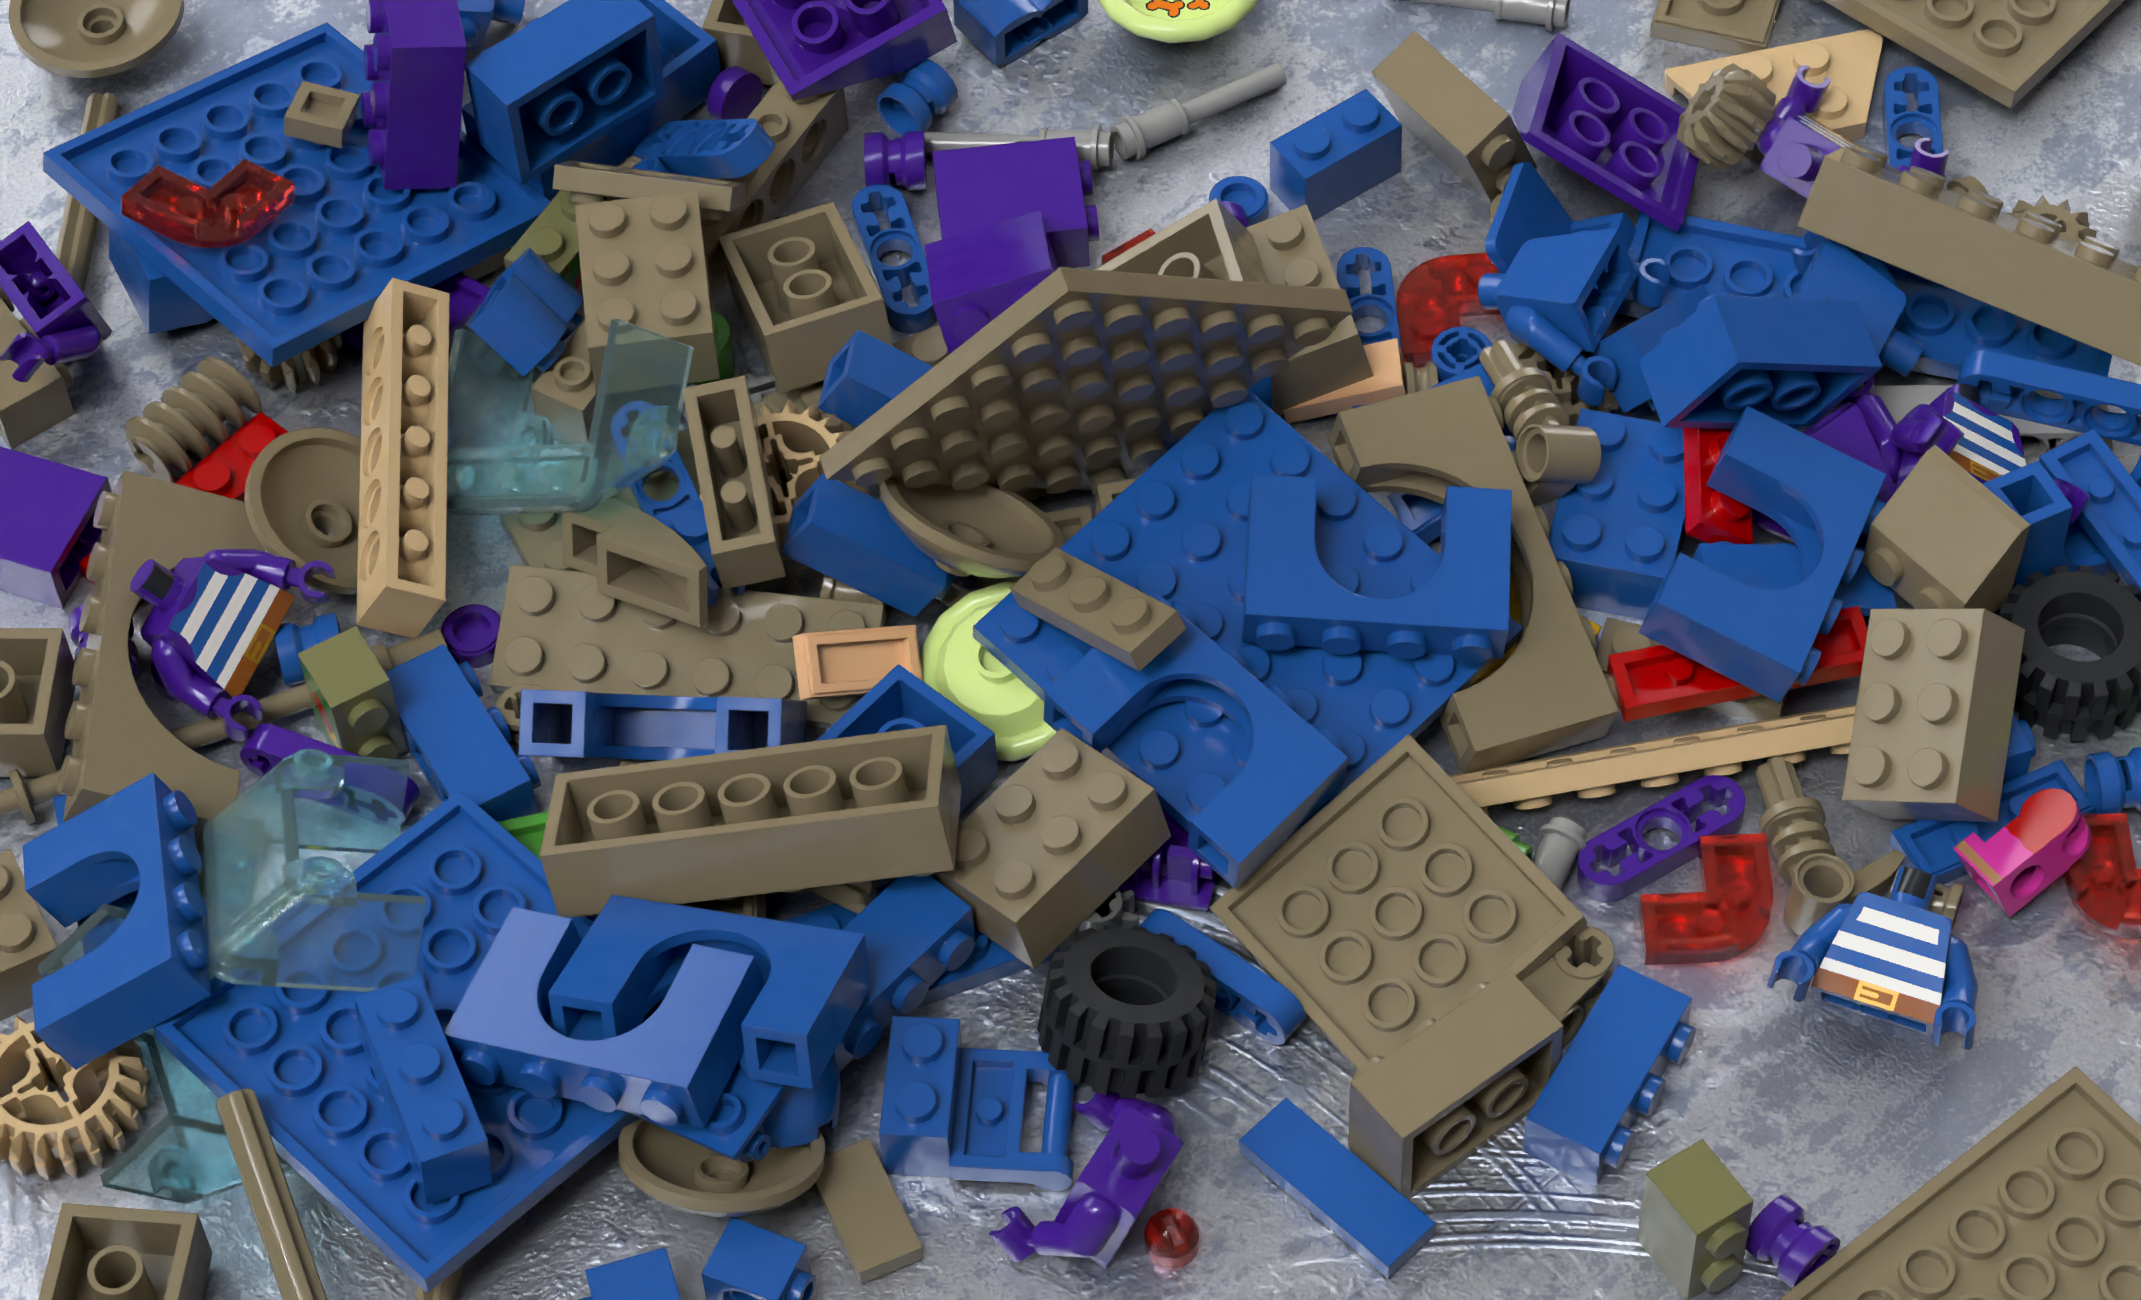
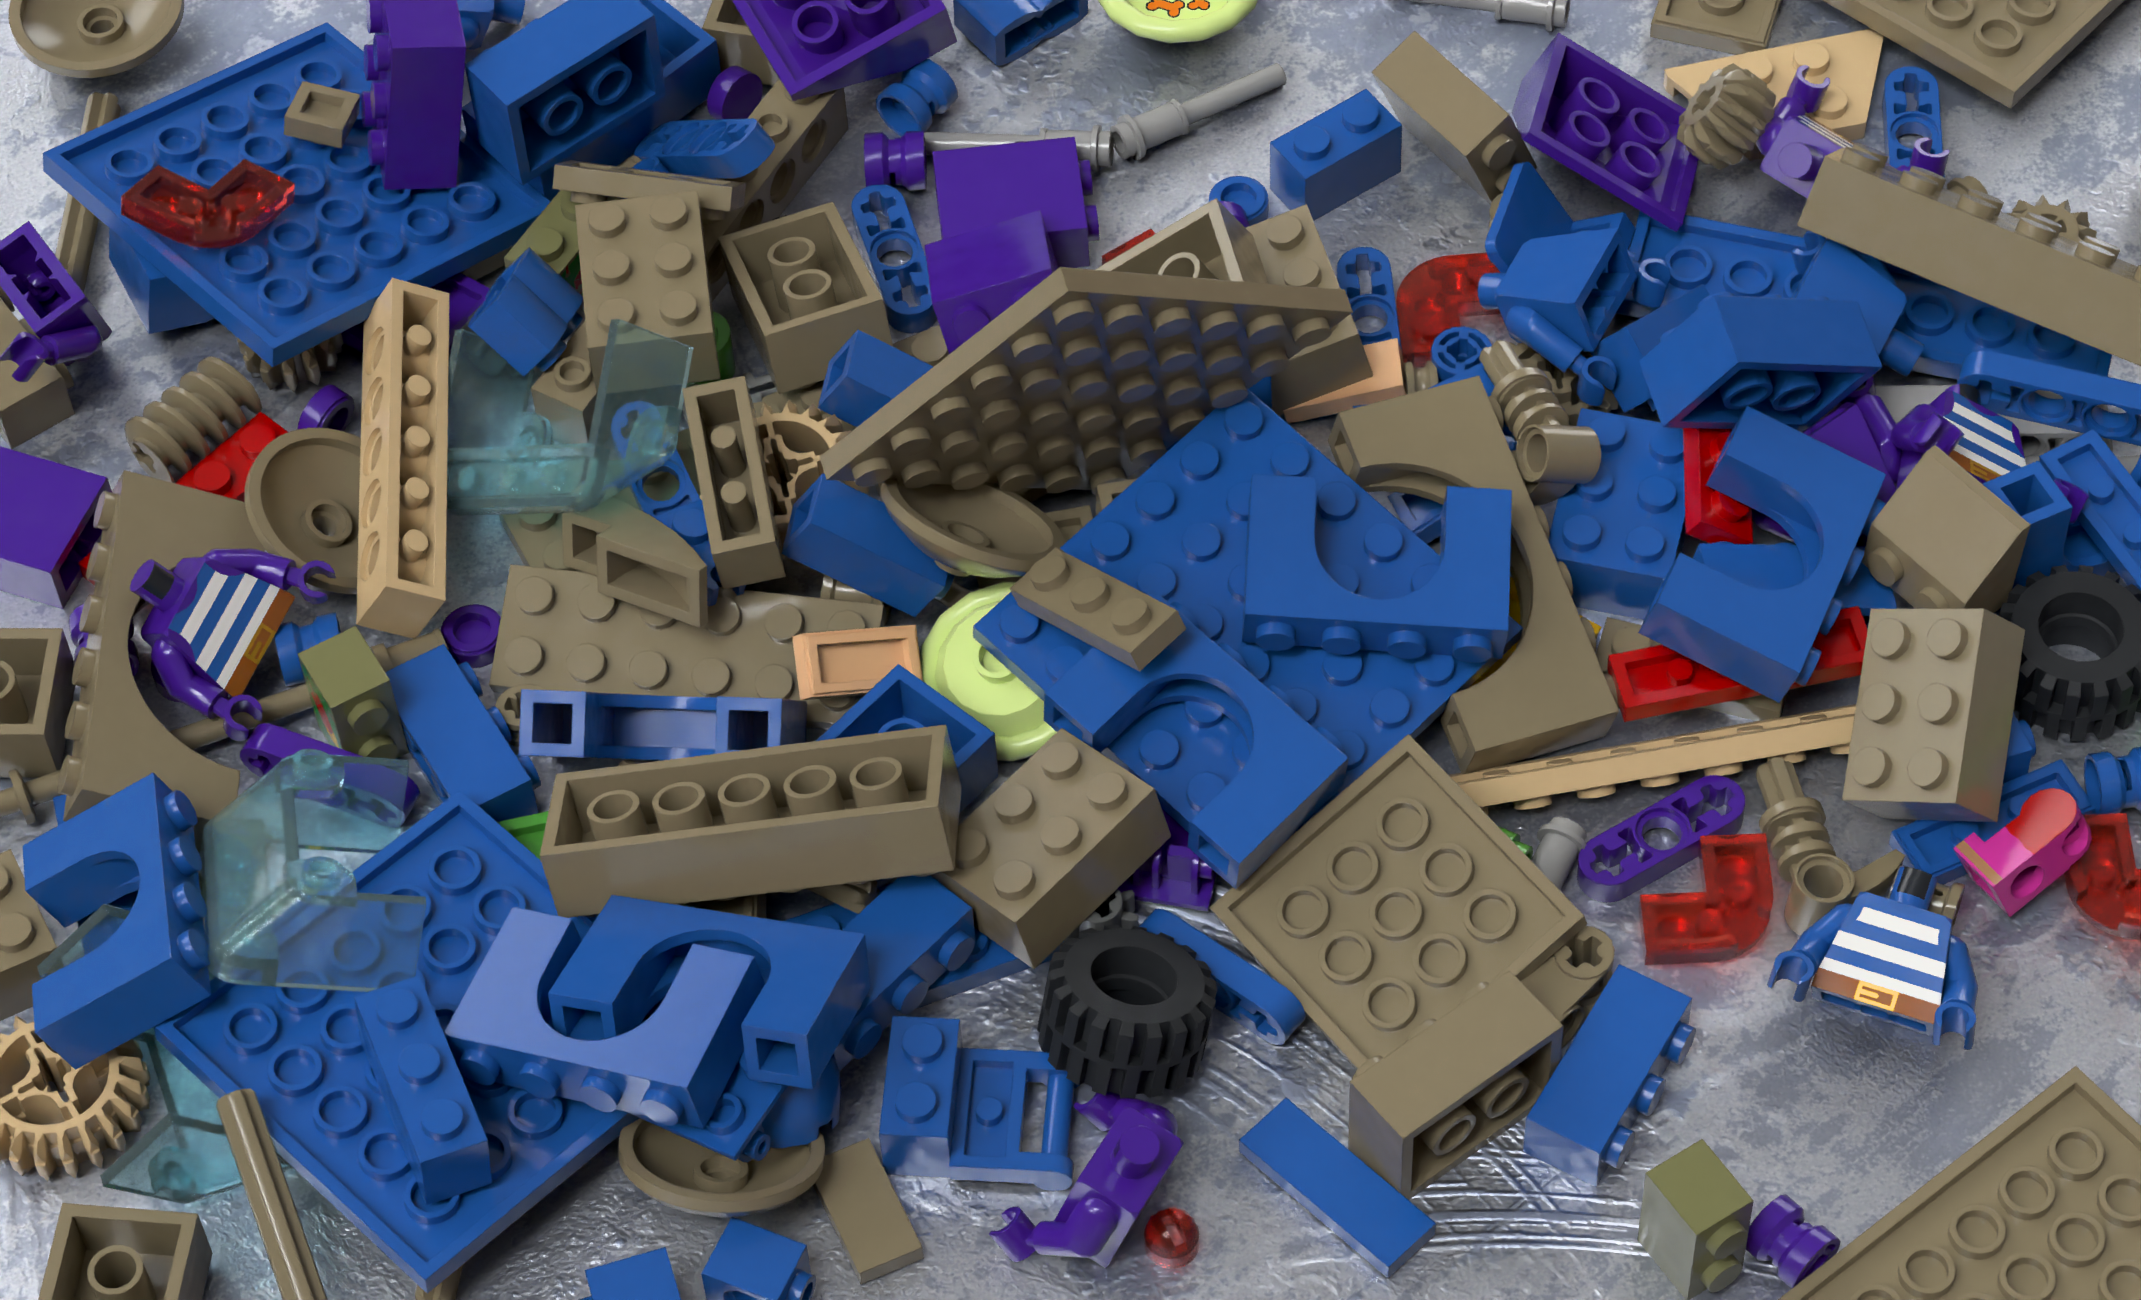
(328, 409): none -> dark purple tile

